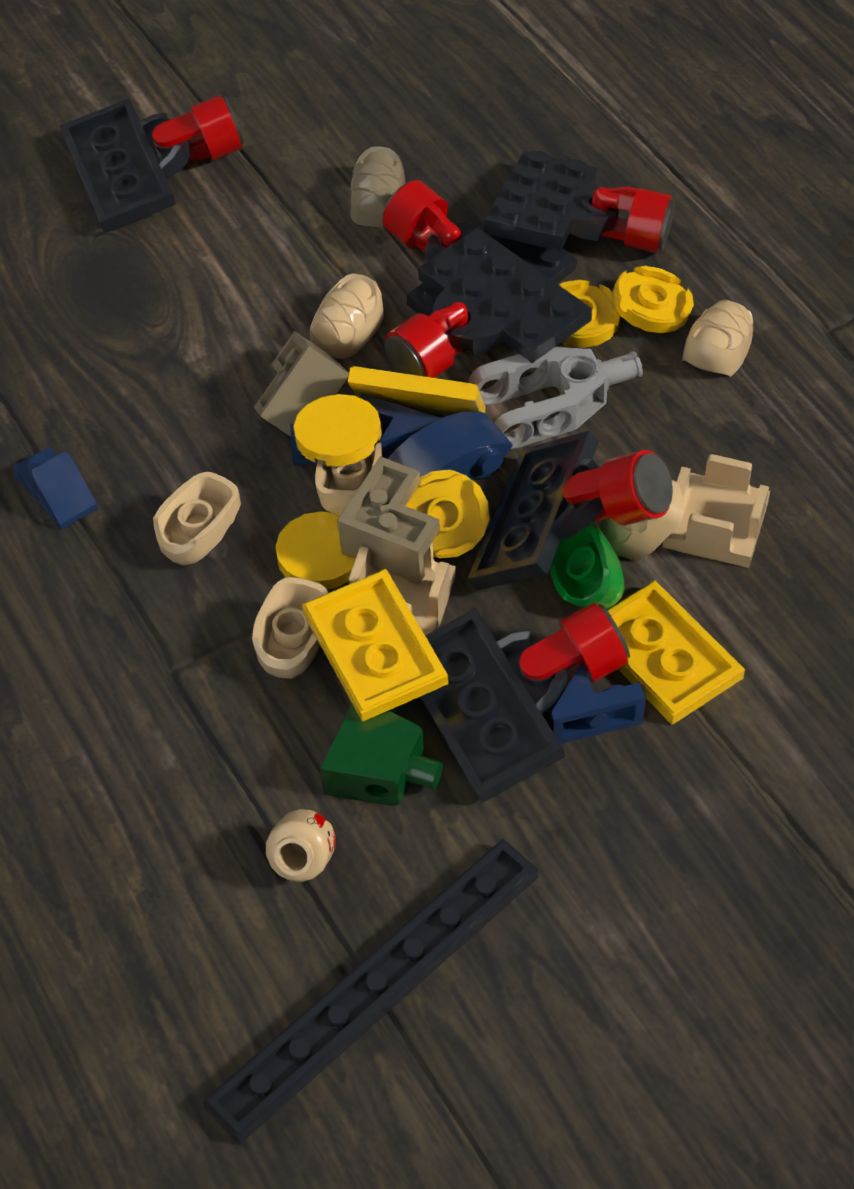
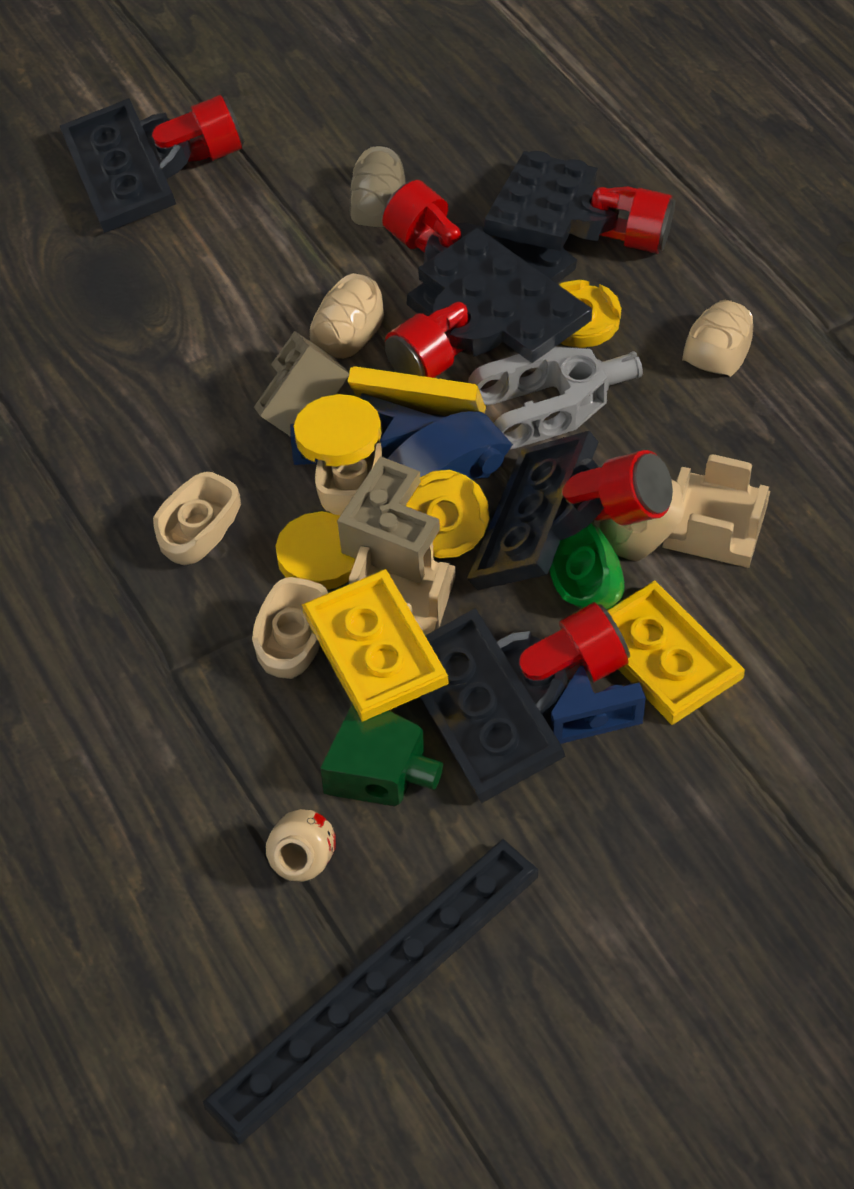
(56, 486): dark blue slope -> none
(652, 299): yellow tile -> none

